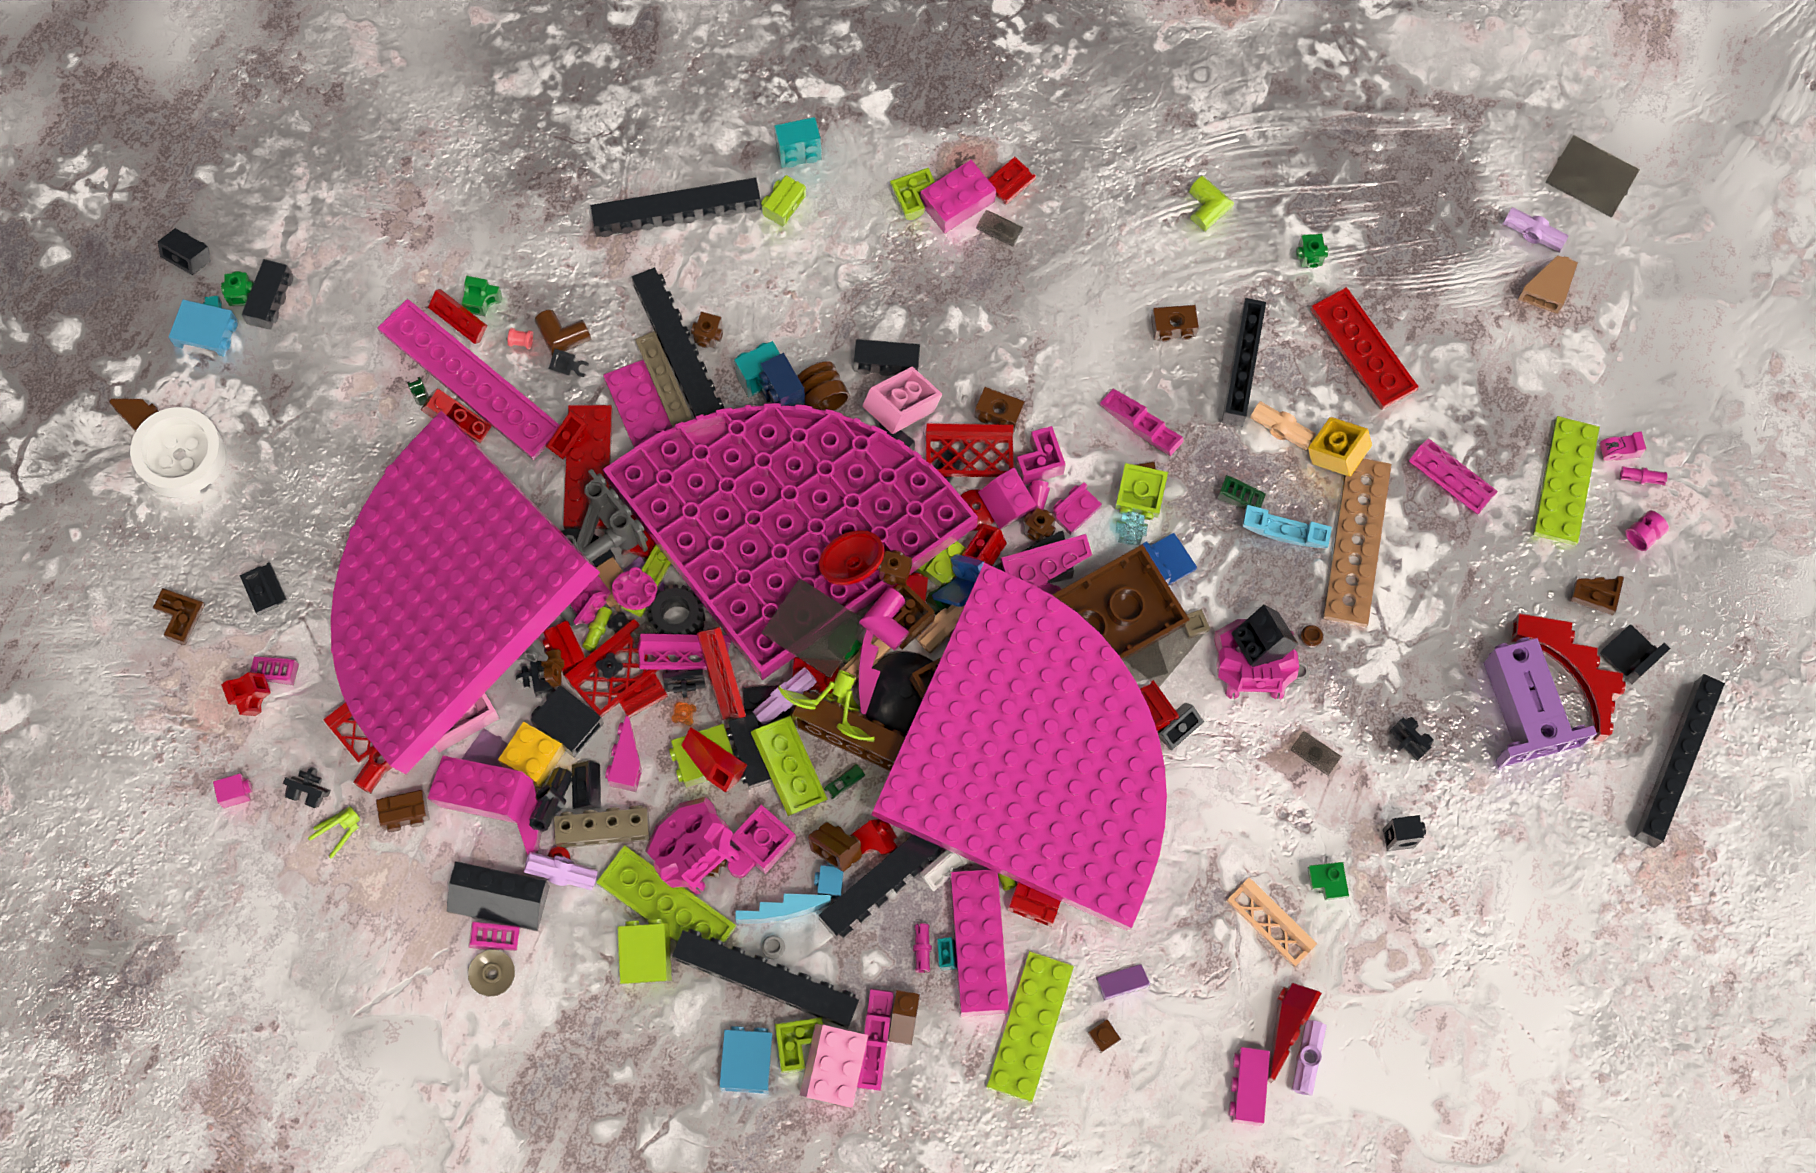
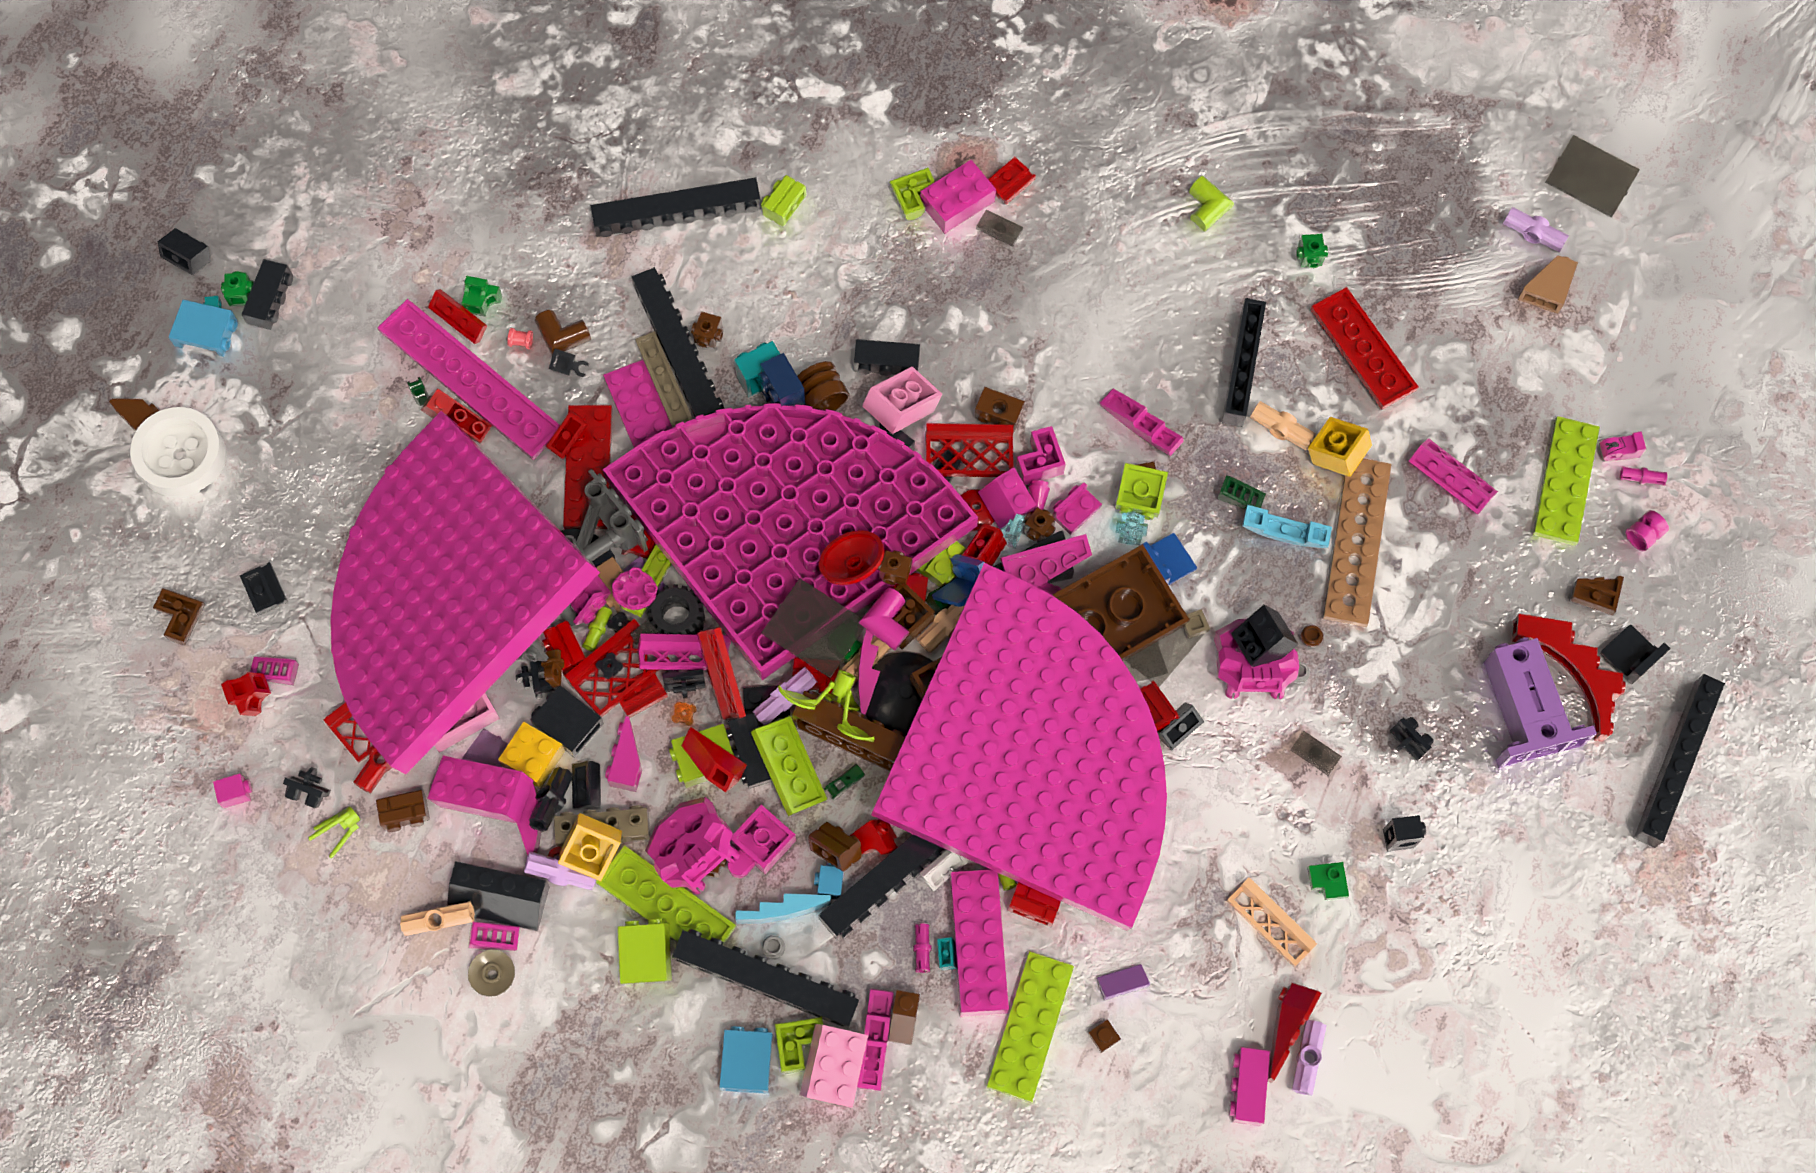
(424, 920): none -> light nougat piece
(590, 847): none -> yellow brick
(798, 142): teal brick -> none
(1014, 530): none -> clear light blue plate
(1183, 315): reddish brown brick -> none

